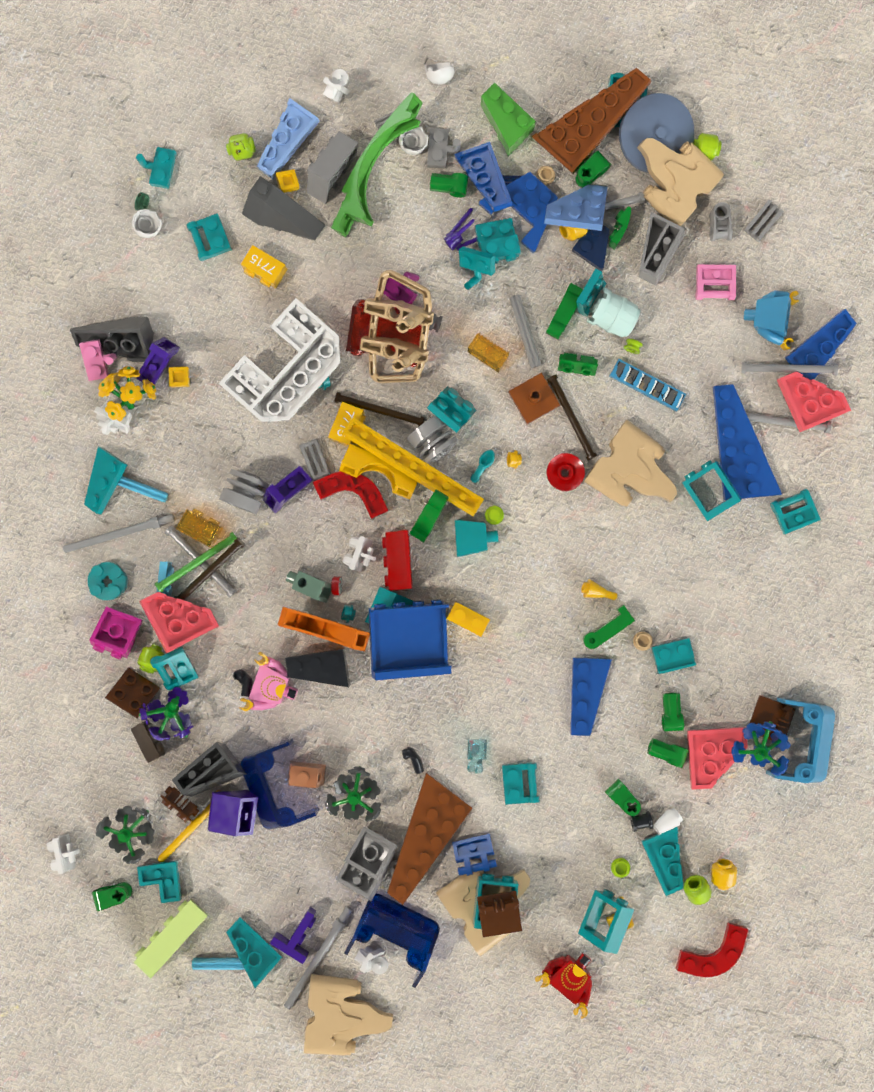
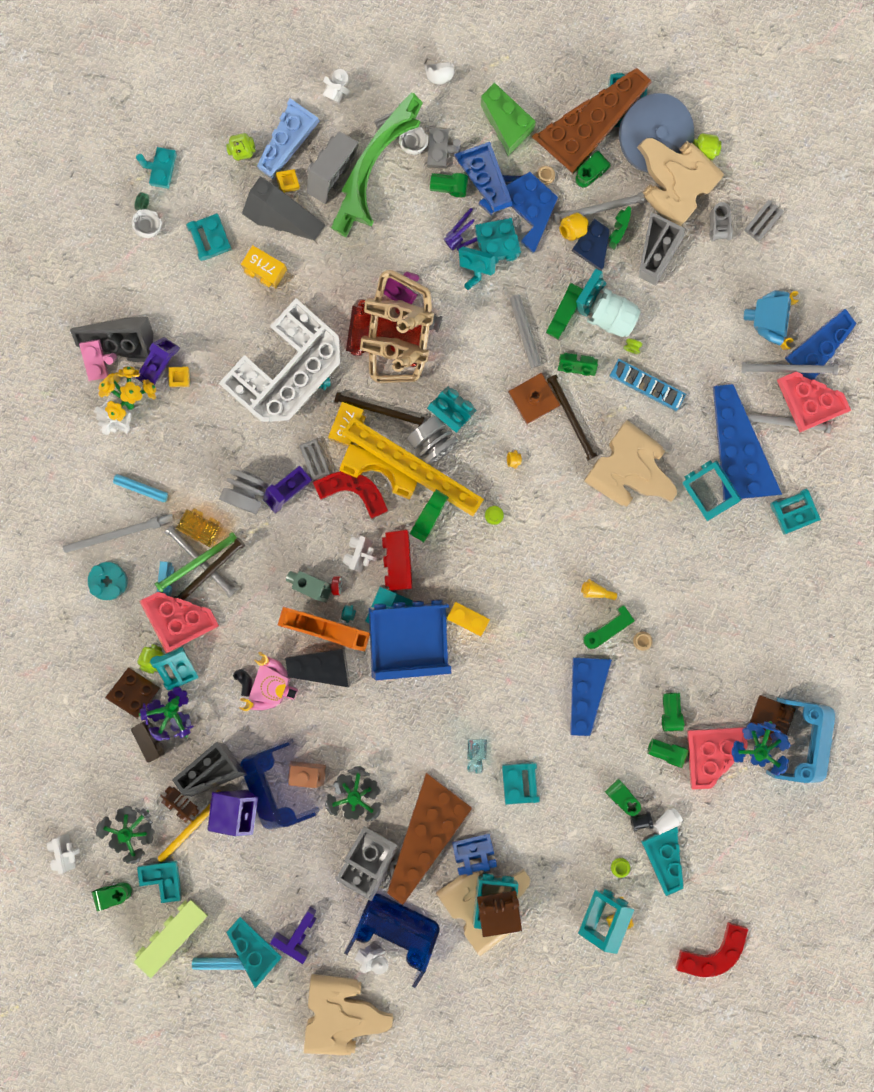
(103, 480): teal wing -> none
(115, 633): dark pink plate -> none
(338, 925): light grey bar -> none
(415, 759): black arm -> none
(472, 537): teal torso -> none
(485, 461): teal piece -> none
(488, 352): clear yellow brick -> none
(565, 462): red dish -> none
(570, 979): red torso -> none
(579, 209): medium blue plate -> none
(673, 656): teal plate -> none
(697, 889): lime head -> none
(715, 275): bright pink plate -> none
(724, 874): yellow head -> none

